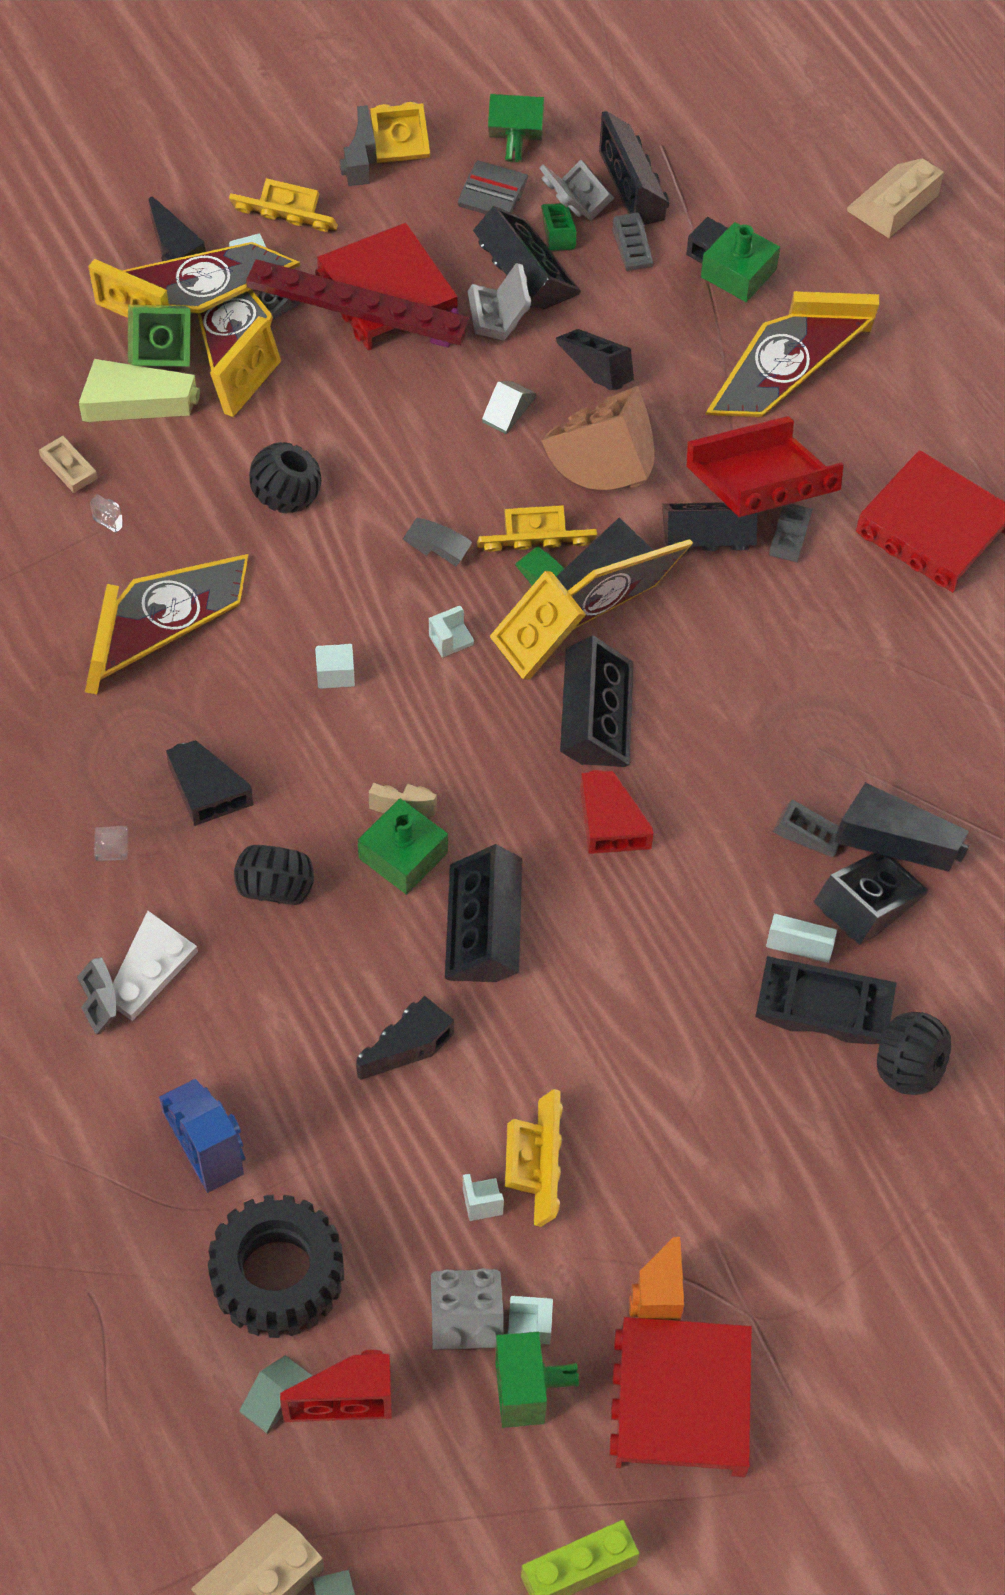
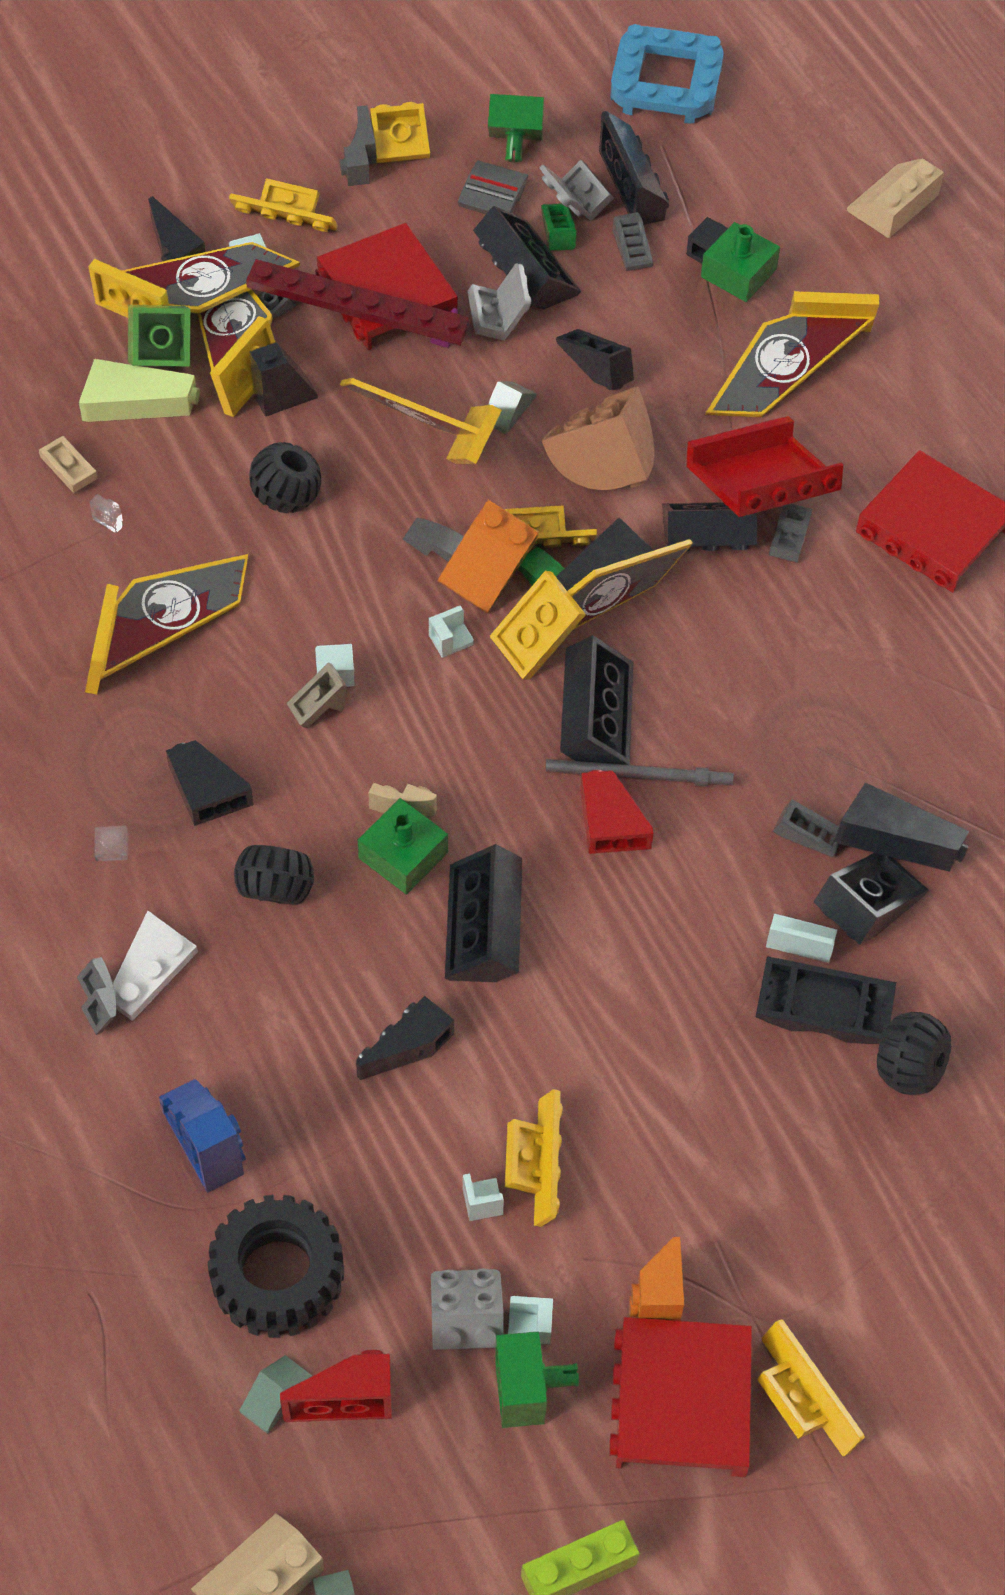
(278, 380): none -> black slope
(319, 694): none -> dark tan slope
(471, 433): none -> yellow piece
(488, 556): none -> orange slope
(692, 102): none -> dark azure plate
(700, 776): none -> flat silver bar
(803, 1393): none -> yellow bracket

